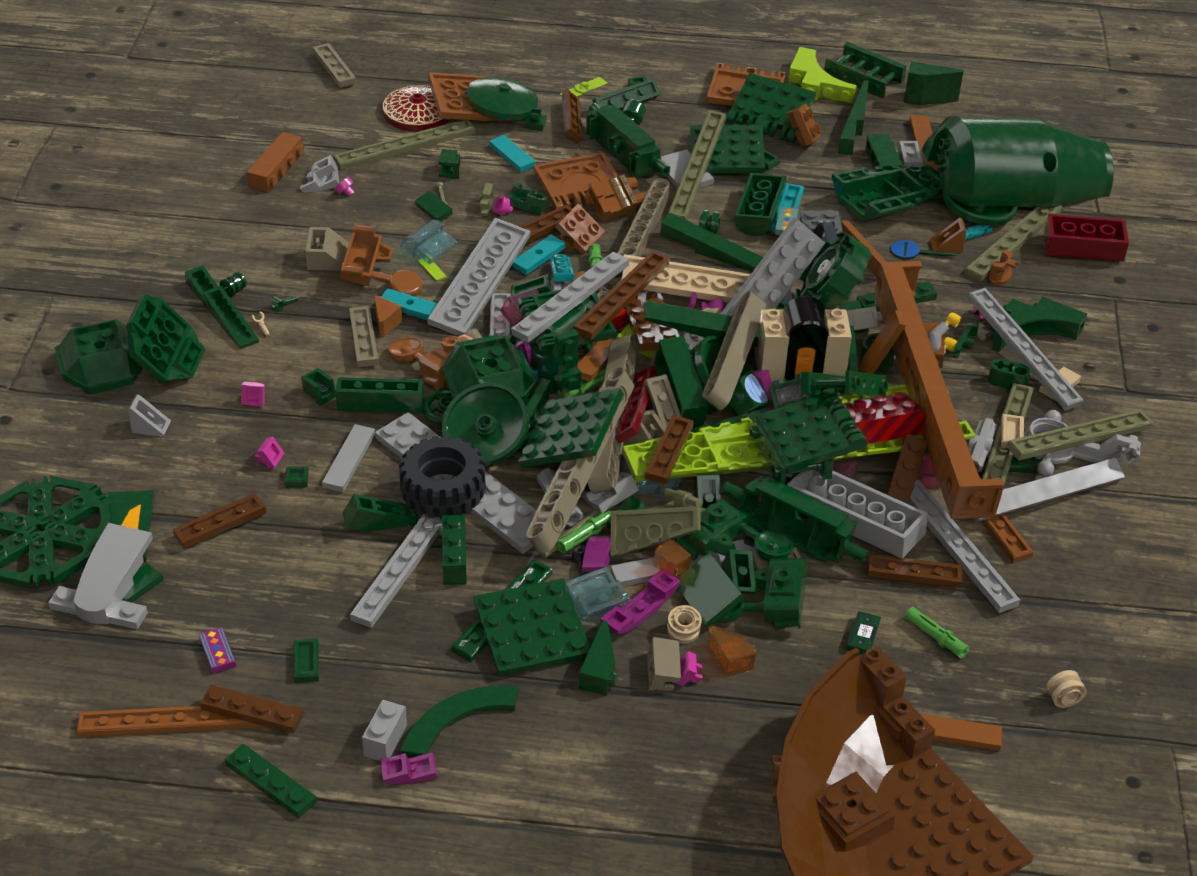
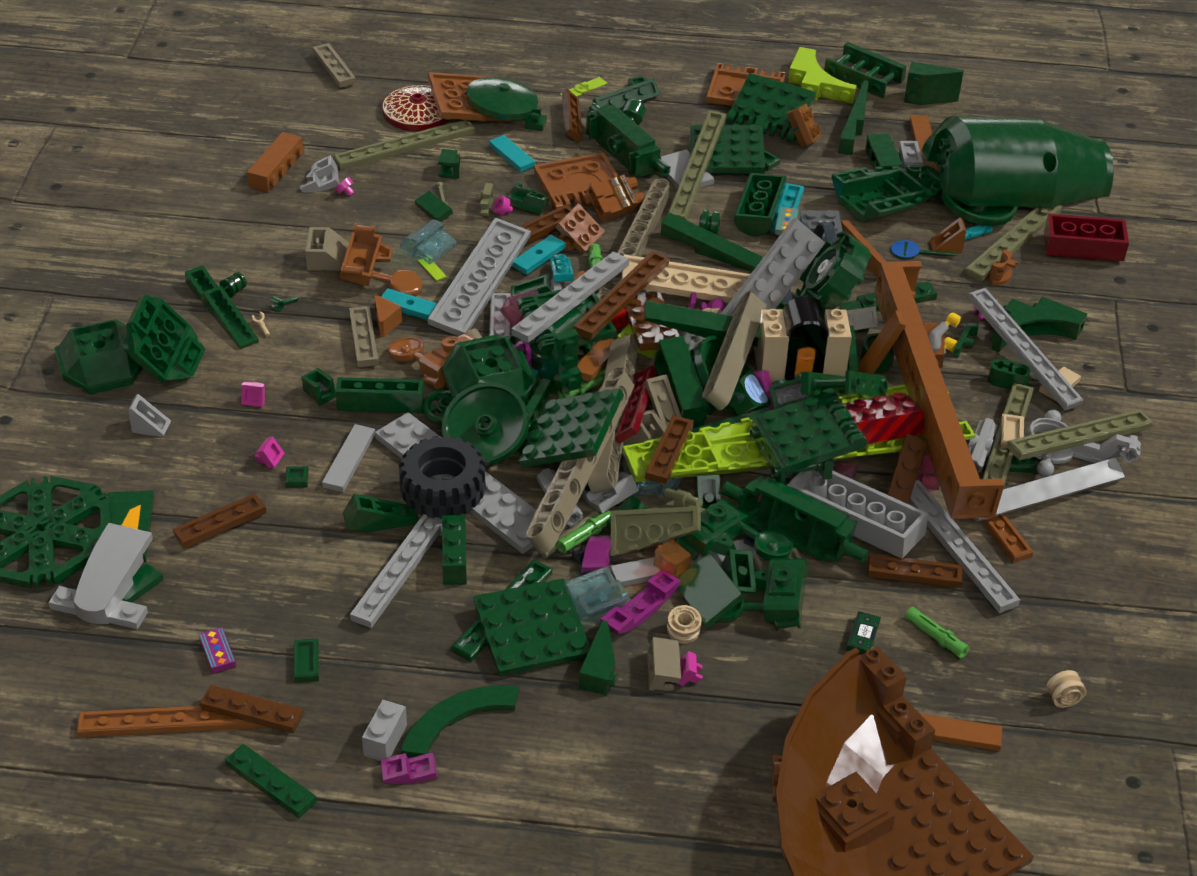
(731, 651): clear orange slope -> none

